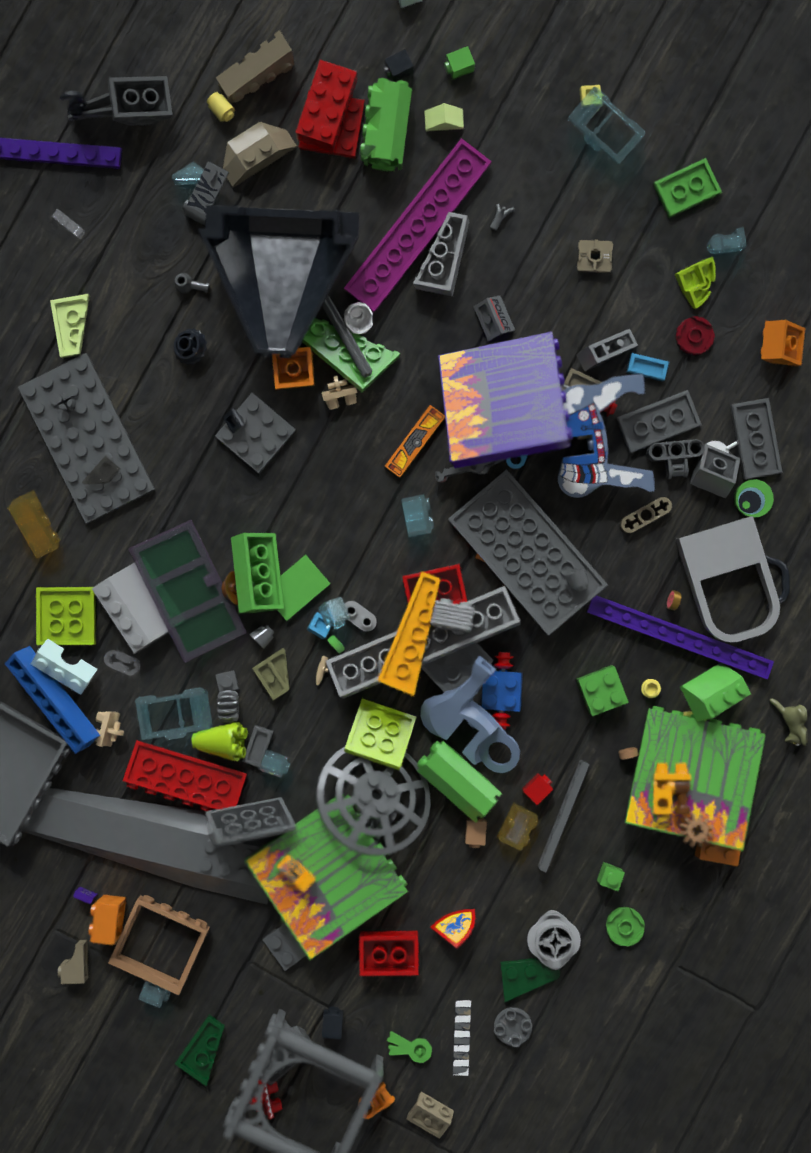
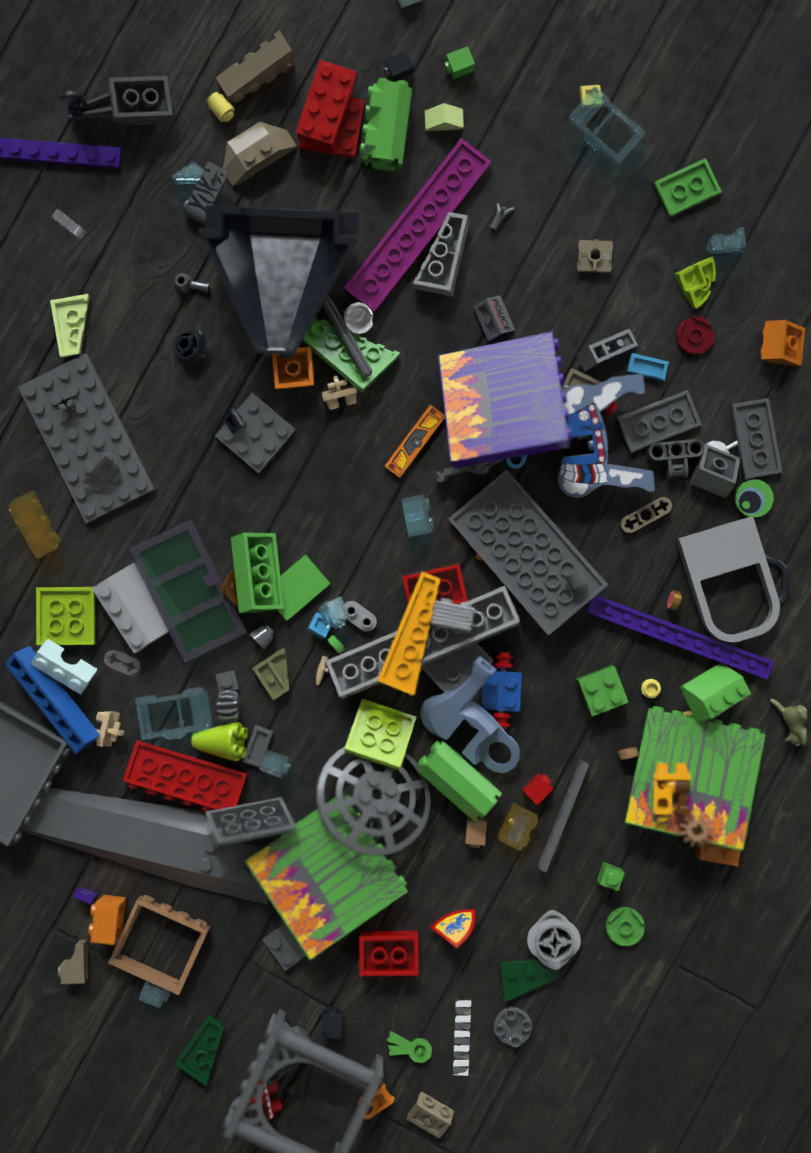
(296, 872): light orange leg -> none

